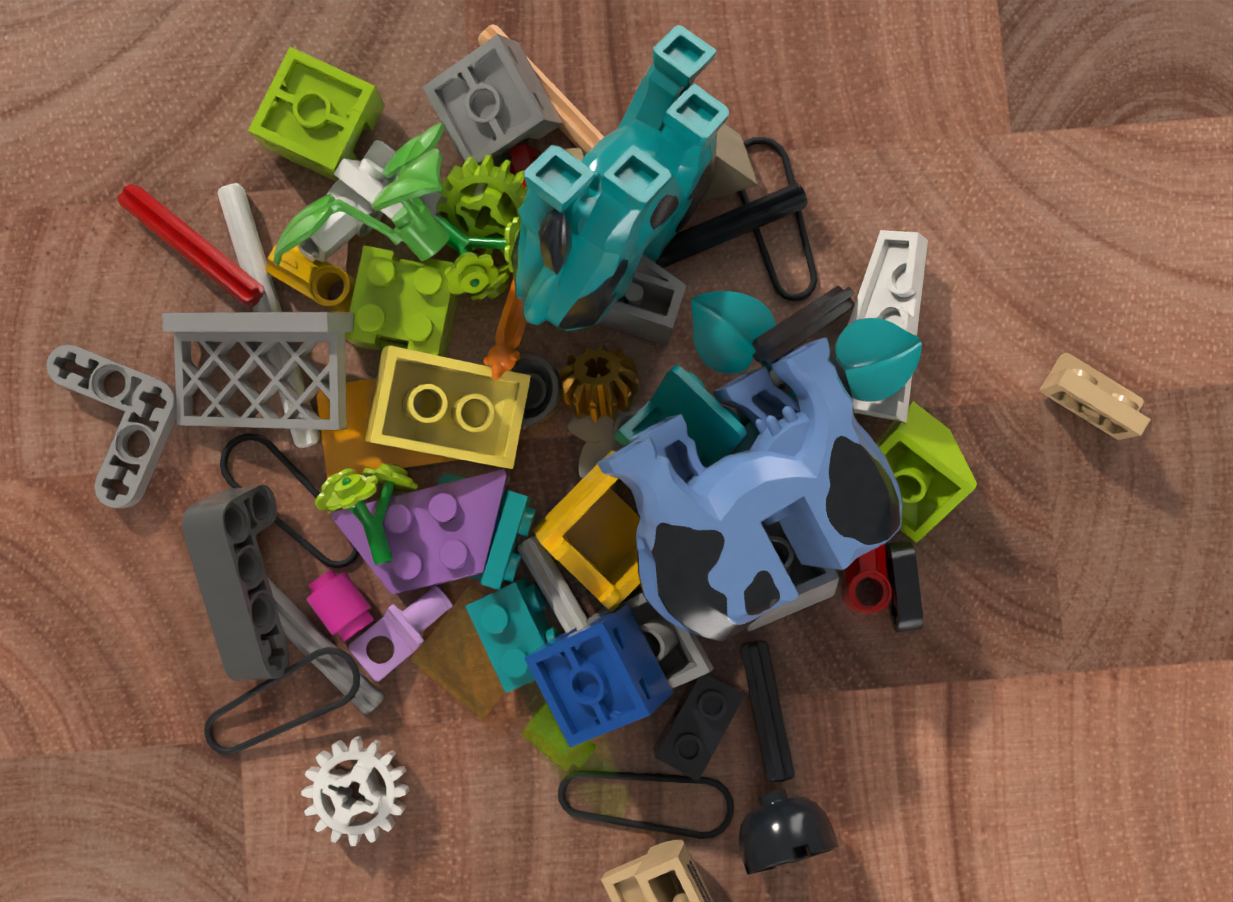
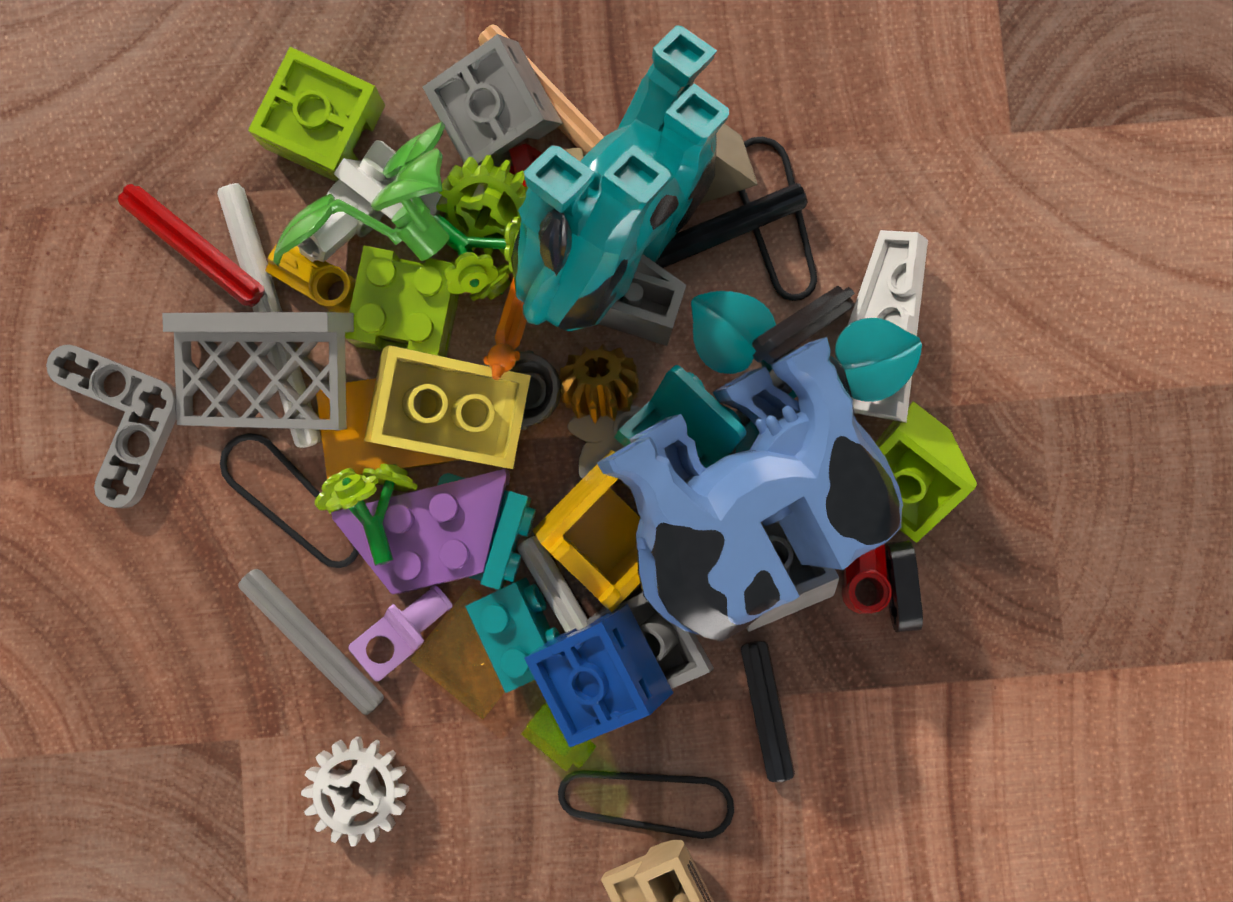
(235, 582): dark grey beam -> none
(320, 652): black piece -> none
(339, 604): dark pink brick -> none
(698, 724): black brick -> none
(784, 832): black cylinder -> none
(1095, 398): tan bracket -> none

